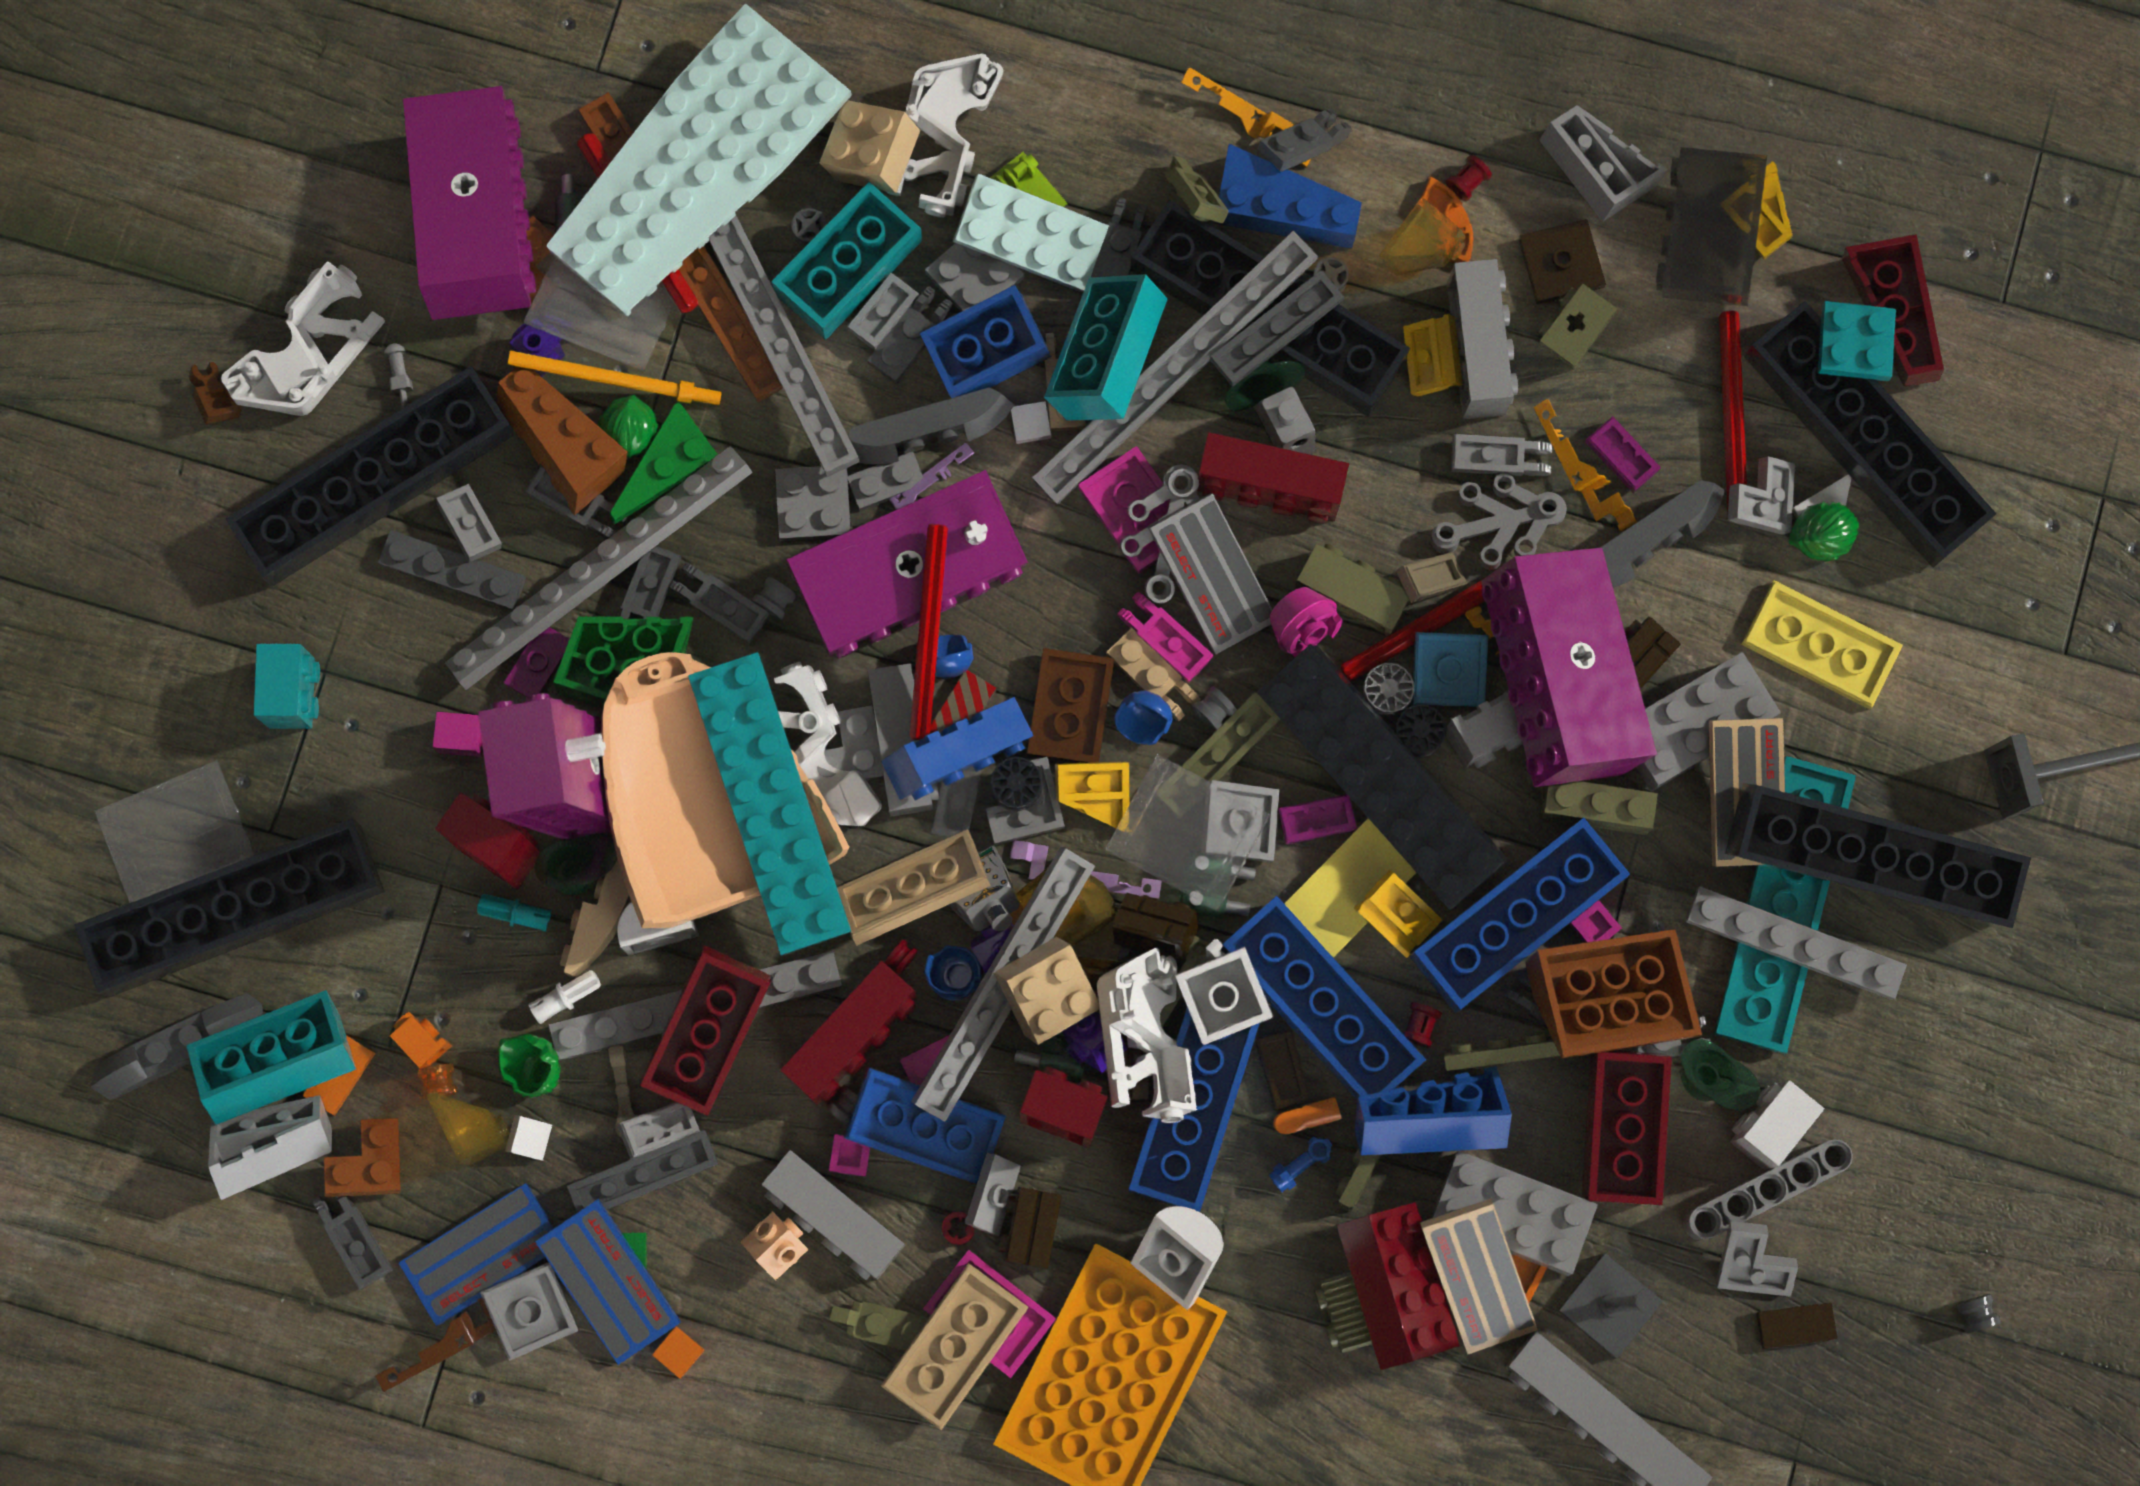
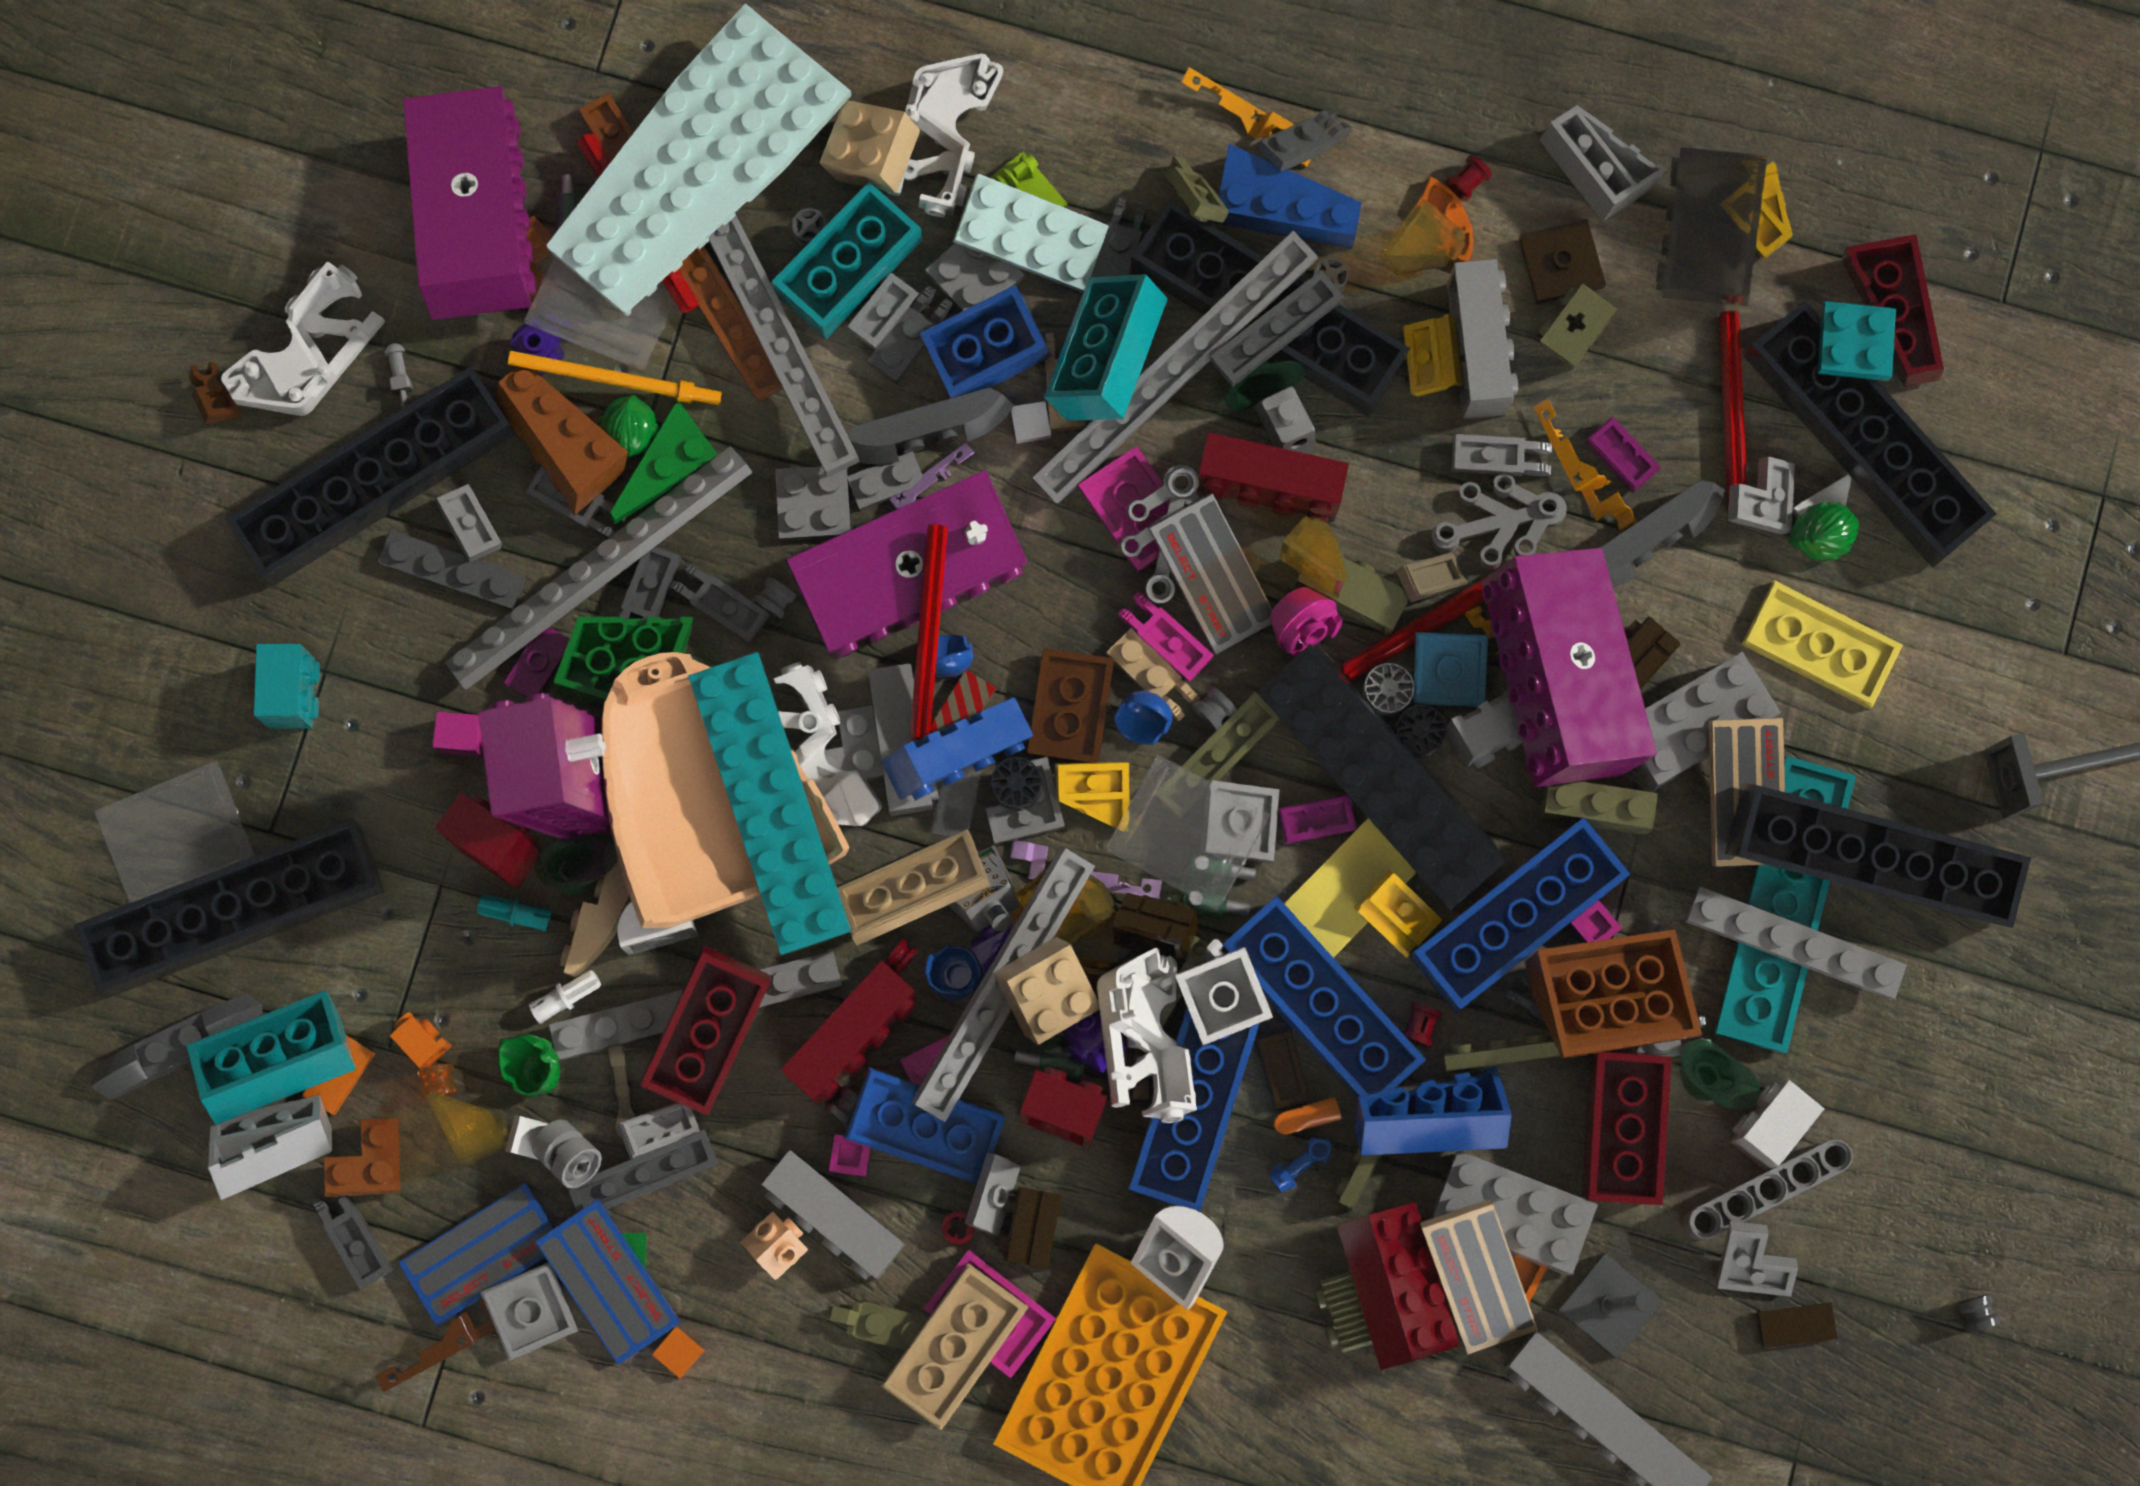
(566, 1153): none -> light grey wheel
(1315, 555): none -> clear yellow slope

